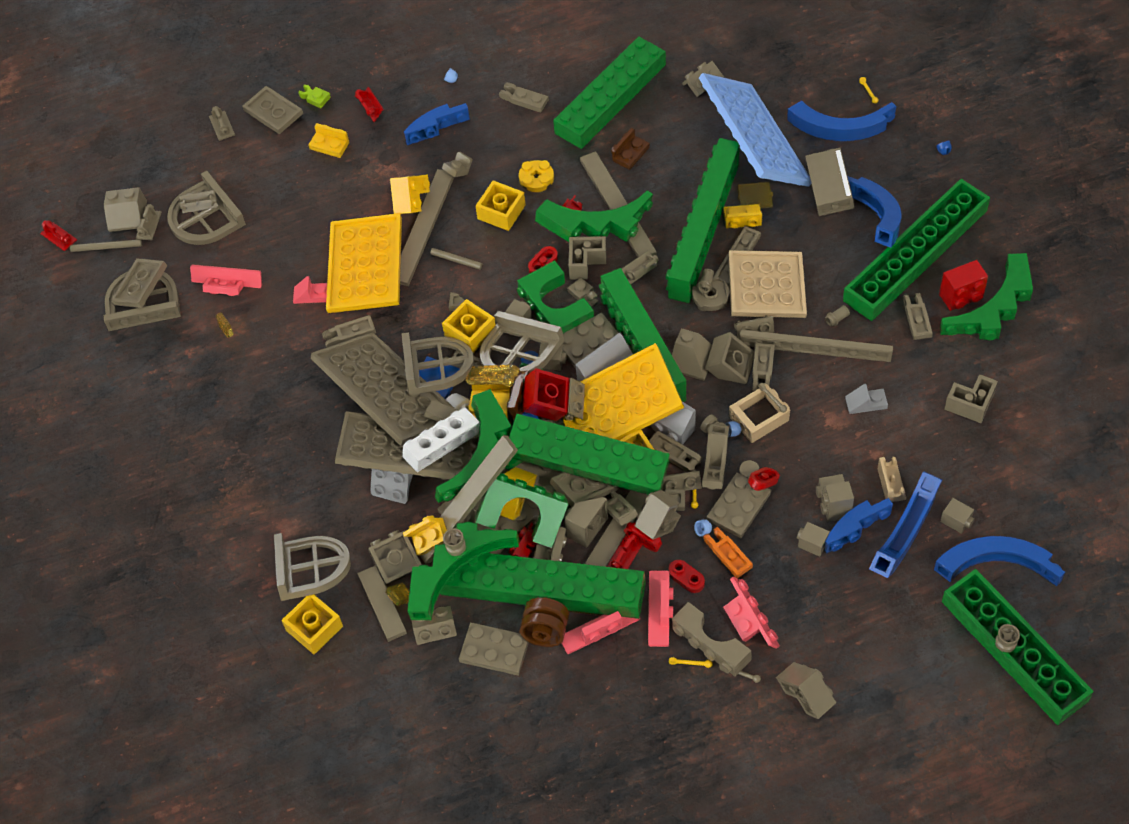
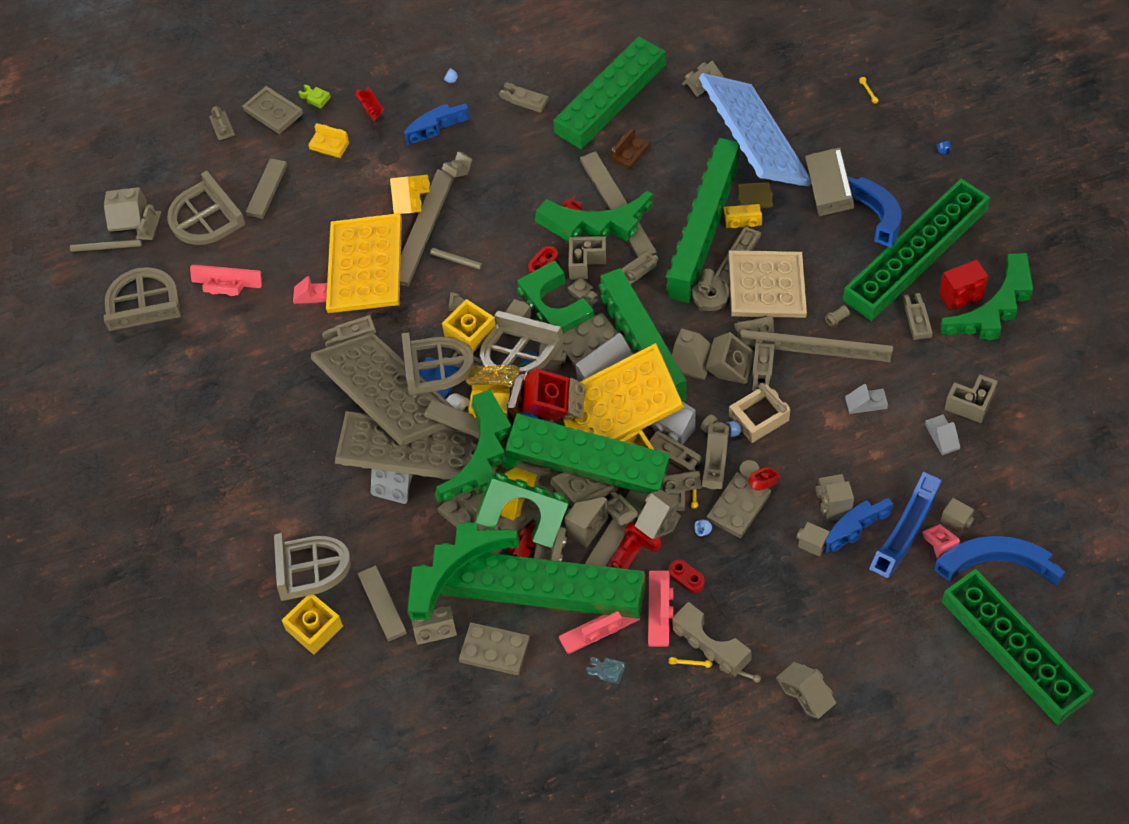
(57, 235): red hinge -> none
(139, 283): dark tan plate -> none
(198, 201): dark tan hinge -> none
(224, 325): clear yellow tile -> none
(266, 188): none -> dark tan tile
(394, 556): dark tan plate -> none
(398, 594): clear yellow tile -> none
(426, 534): yellow bracket -> none
(440, 439): white brick -> none
(454, 542): dark tan wheel -> none
(476, 486): tile -> none
(500, 205): yellow brick -> none
(534, 167): yellow plate -> none
(544, 622): reddish brown wheel -> none
(609, 670): none -> clear light blue plate
(729, 553): orange hinge -> none
(747, 617): coral bracket -> none
(840, 128): blue arch -> none
(891, 480): tan hinge -> none
(940, 539): none -> coral slope
(943, 434): none -> light grey slope
(1007, 633): dark tan wheel -> none

